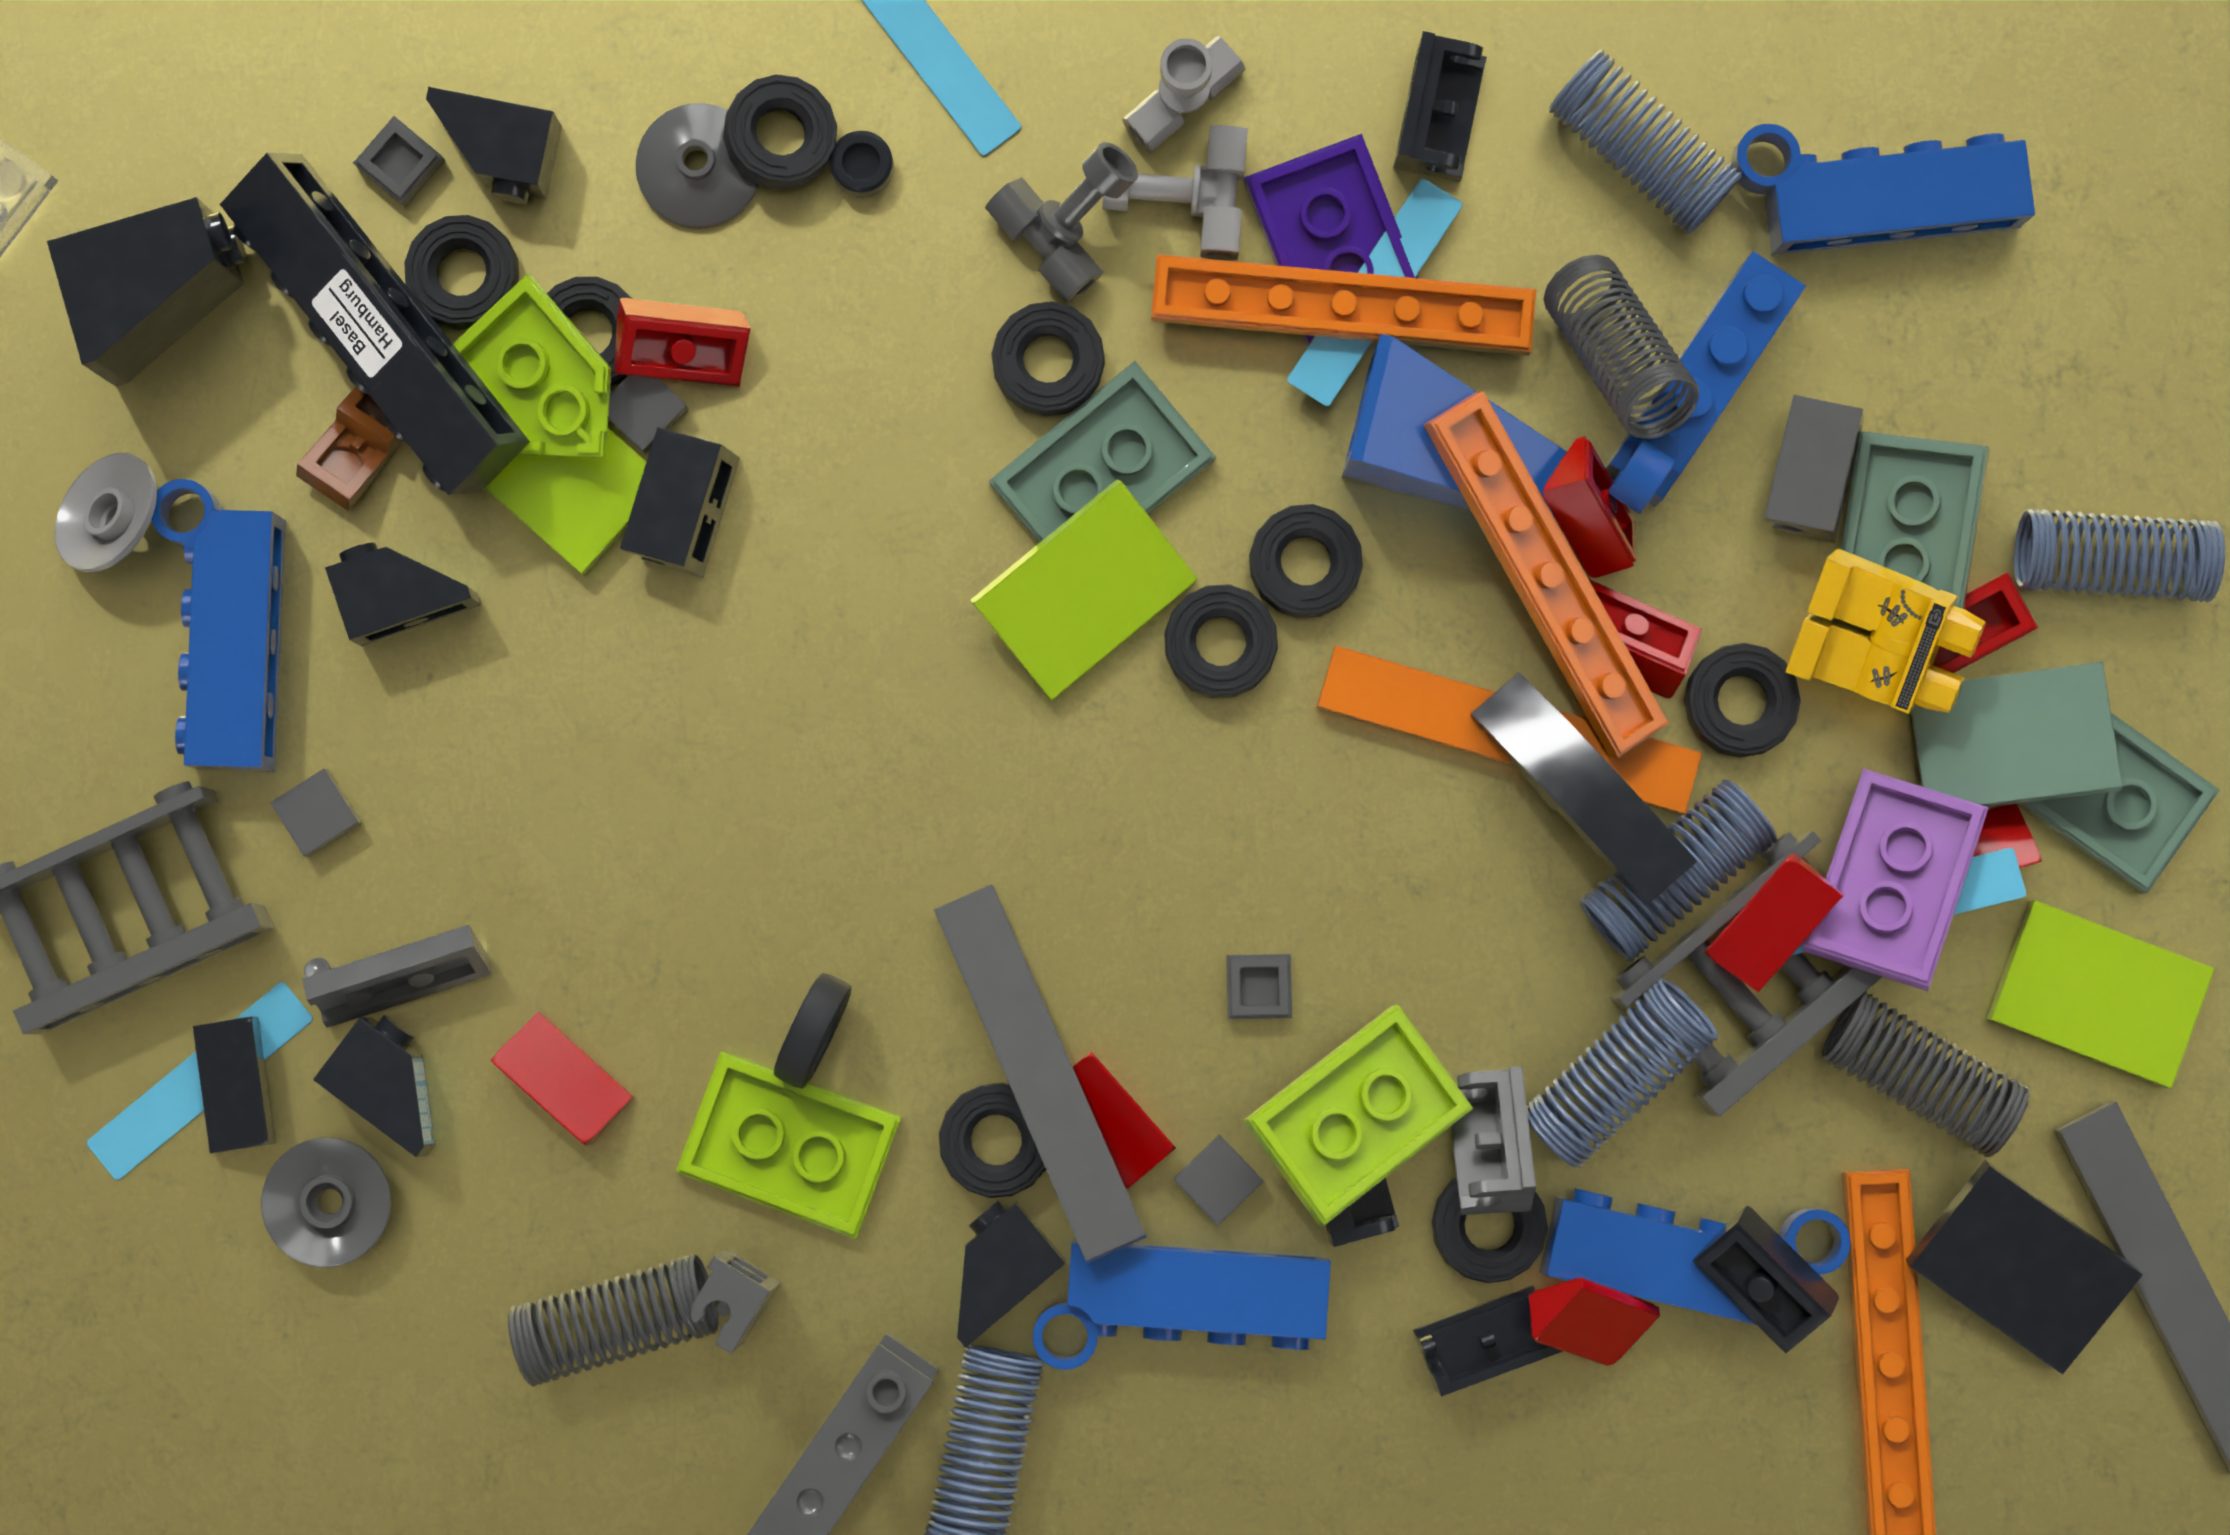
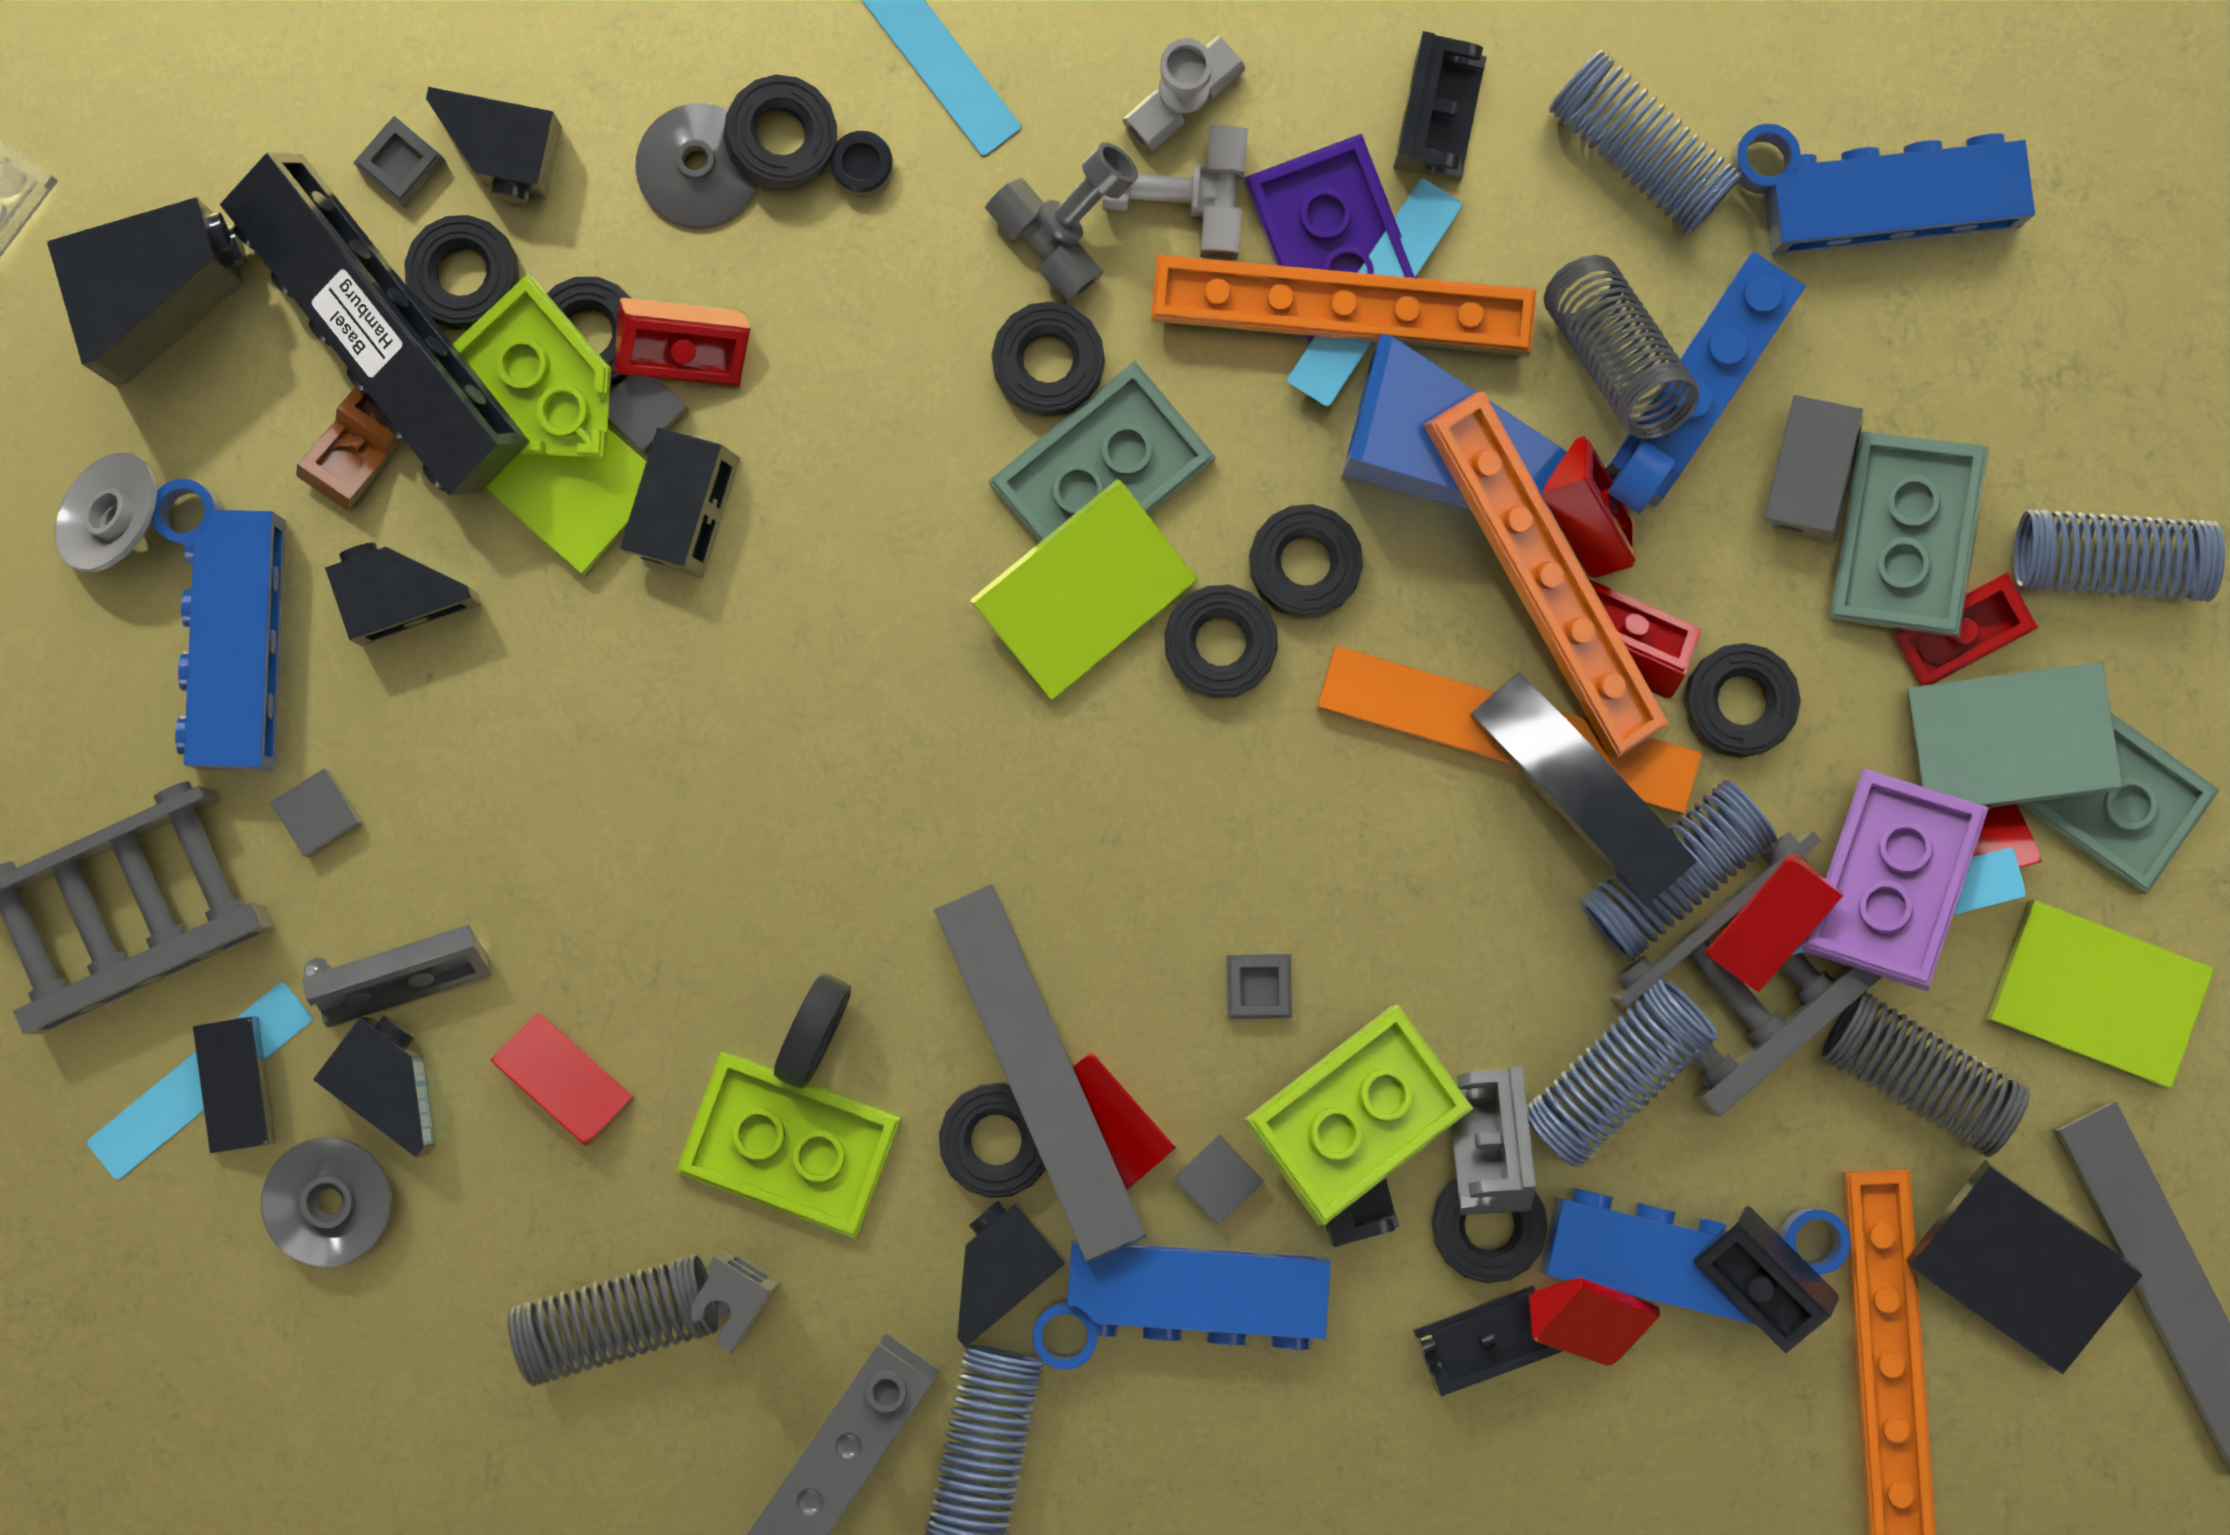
(1882, 635): yellow hips -> none

